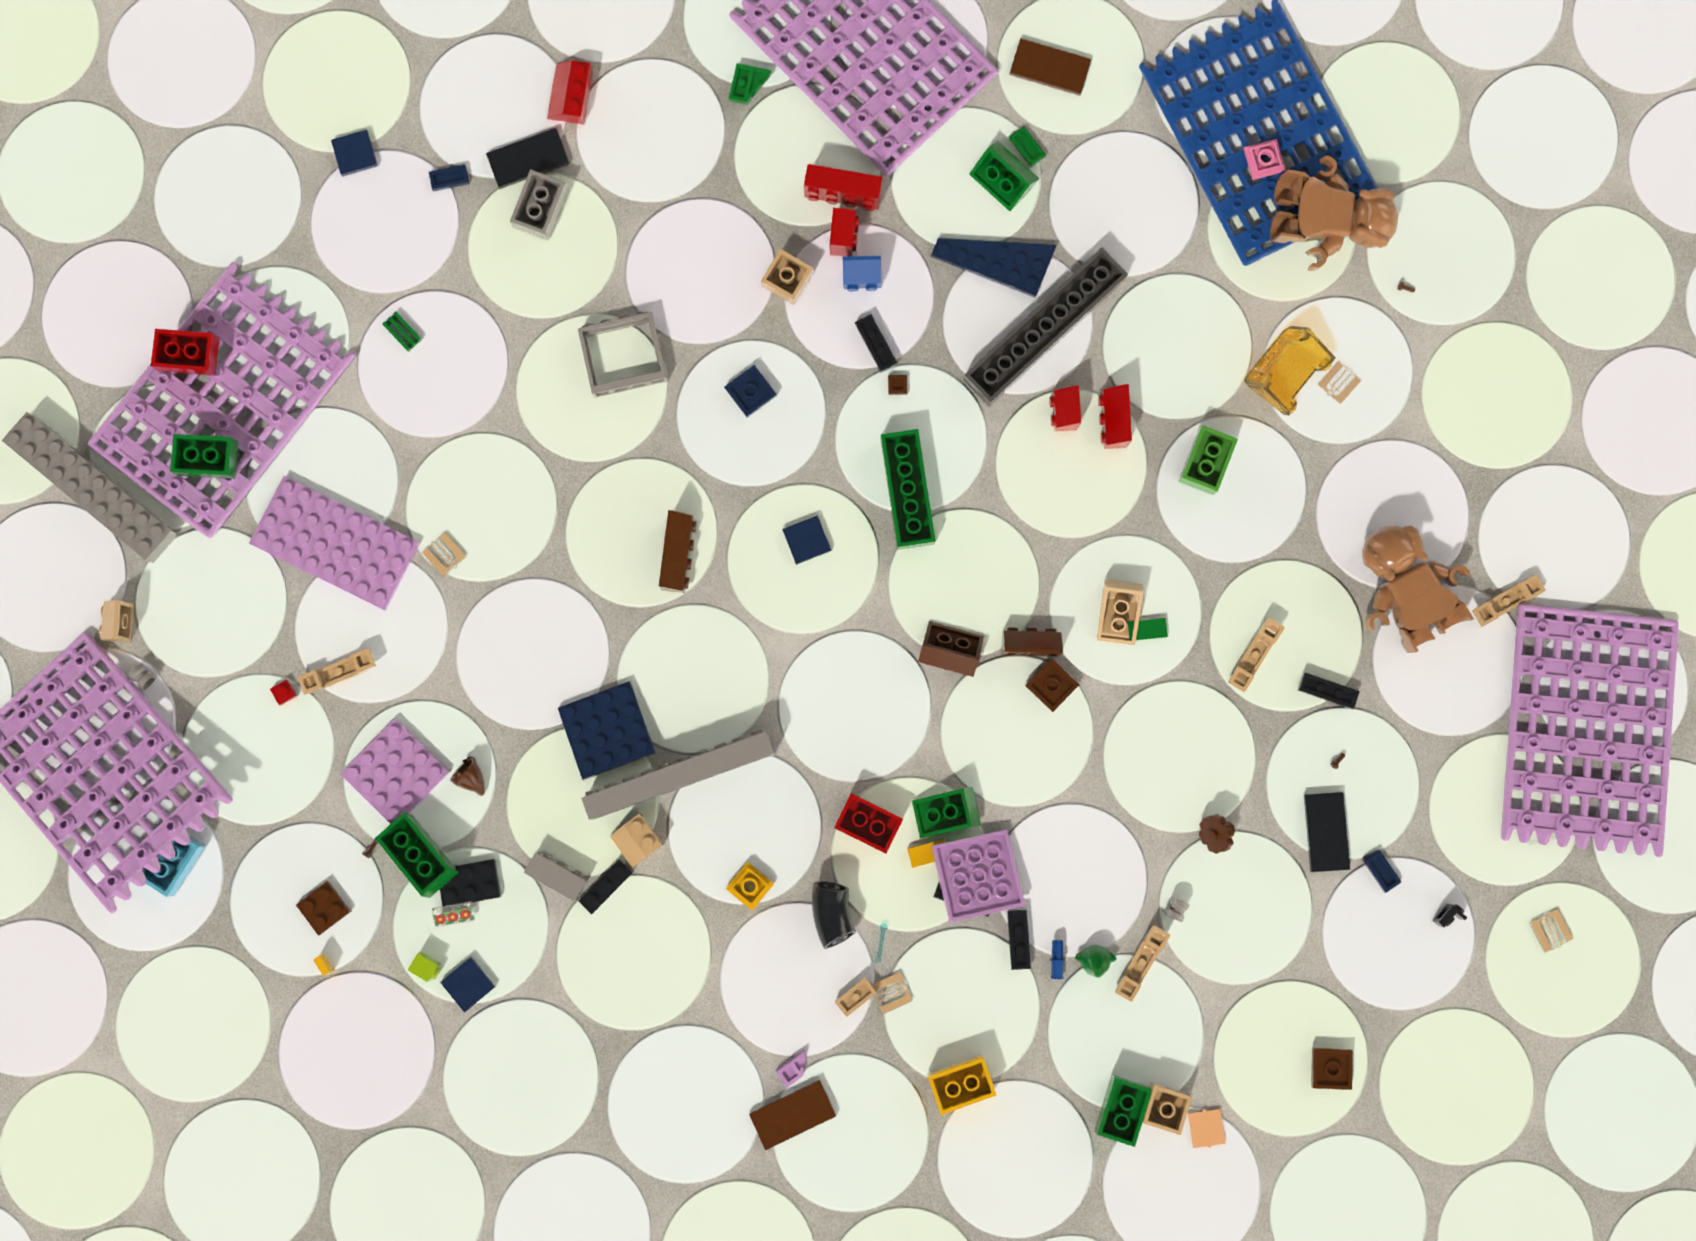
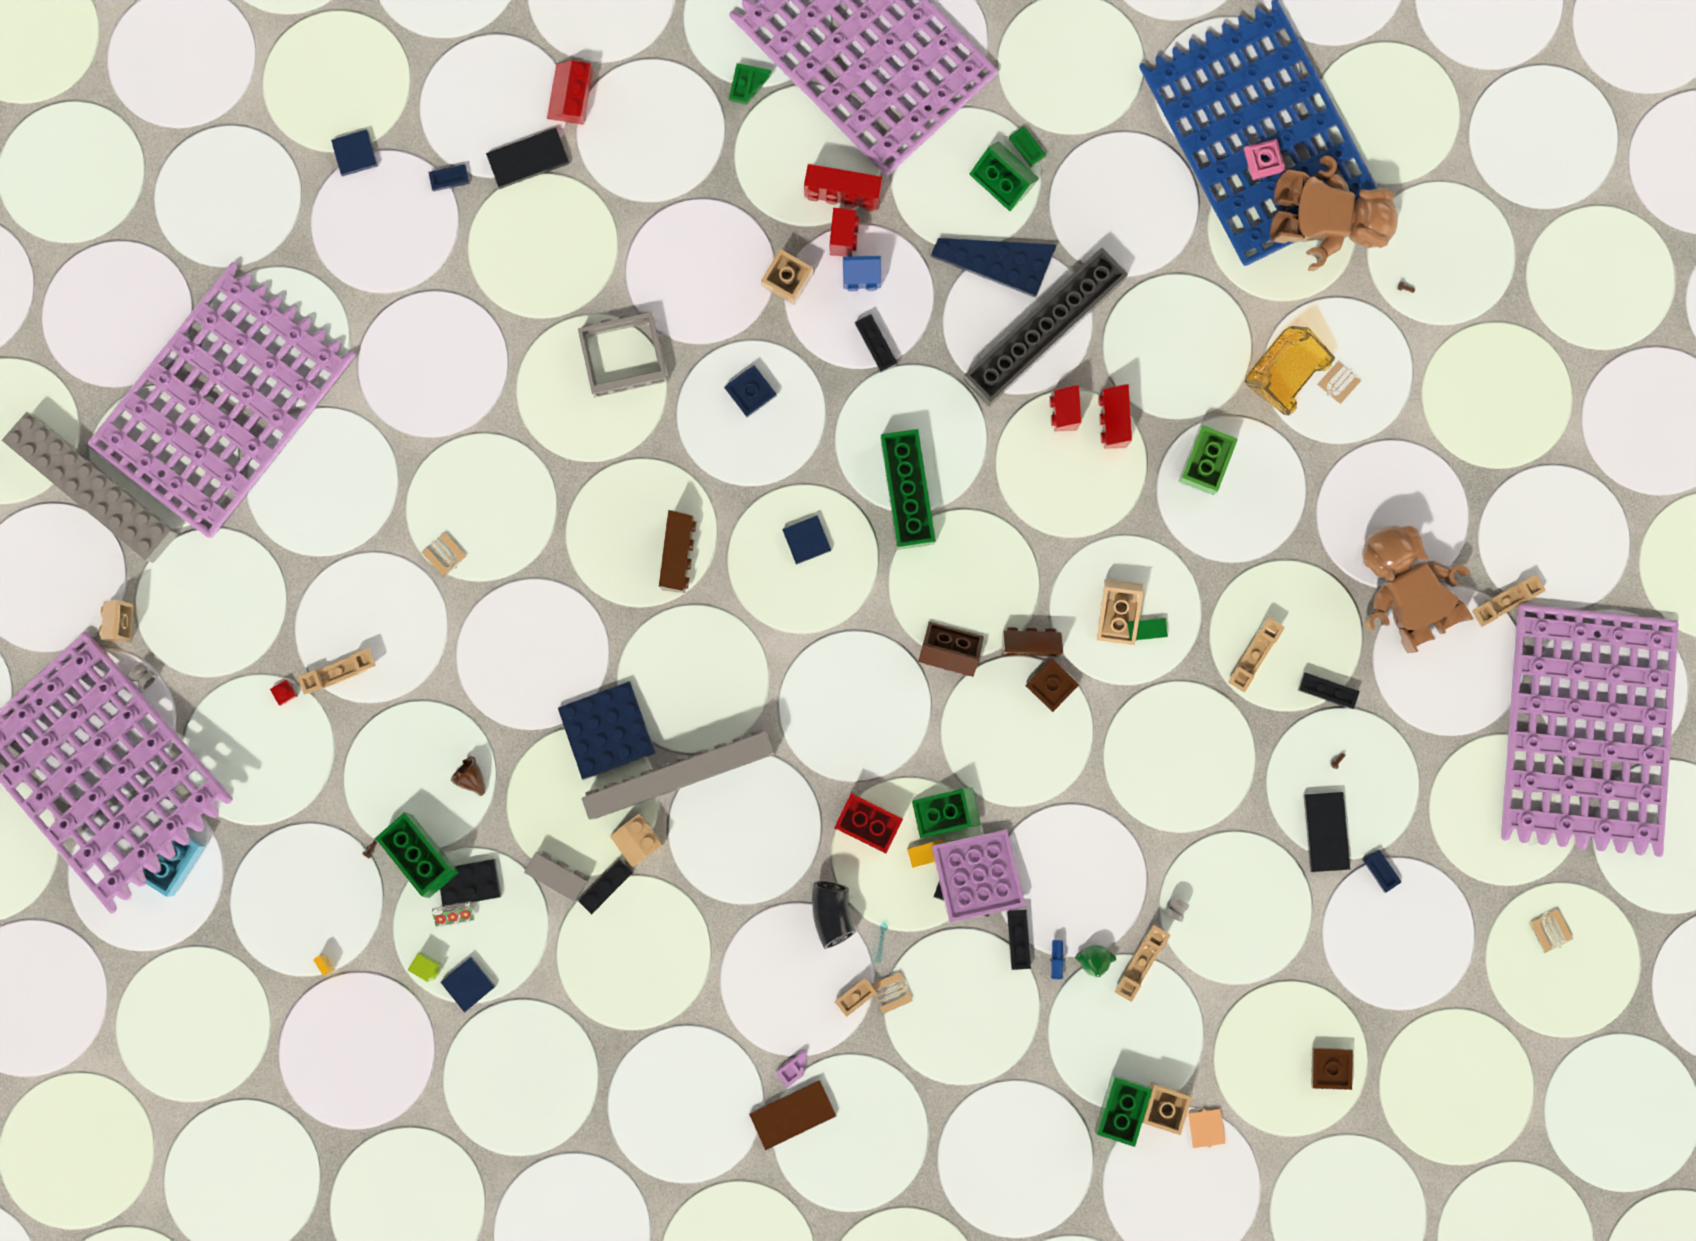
(185, 352): red brick -> none
(204, 456): green brick -> none
(323, 908): reddish brown plate -> none
(334, 543): lavender plate -> none
(392, 320): green tile -> none
(394, 772): lavender plate -> none
(539, 205): light grey brick -> none
(762, 886): yellow piece -> none
(897, 384): reddish brown tile -> none
(961, 1084): yellow brick -> none
(1050, 67): reddish brown tile -> none
(1216, 833): reddish brown plant -> none
(1447, 915): black bracket -> none

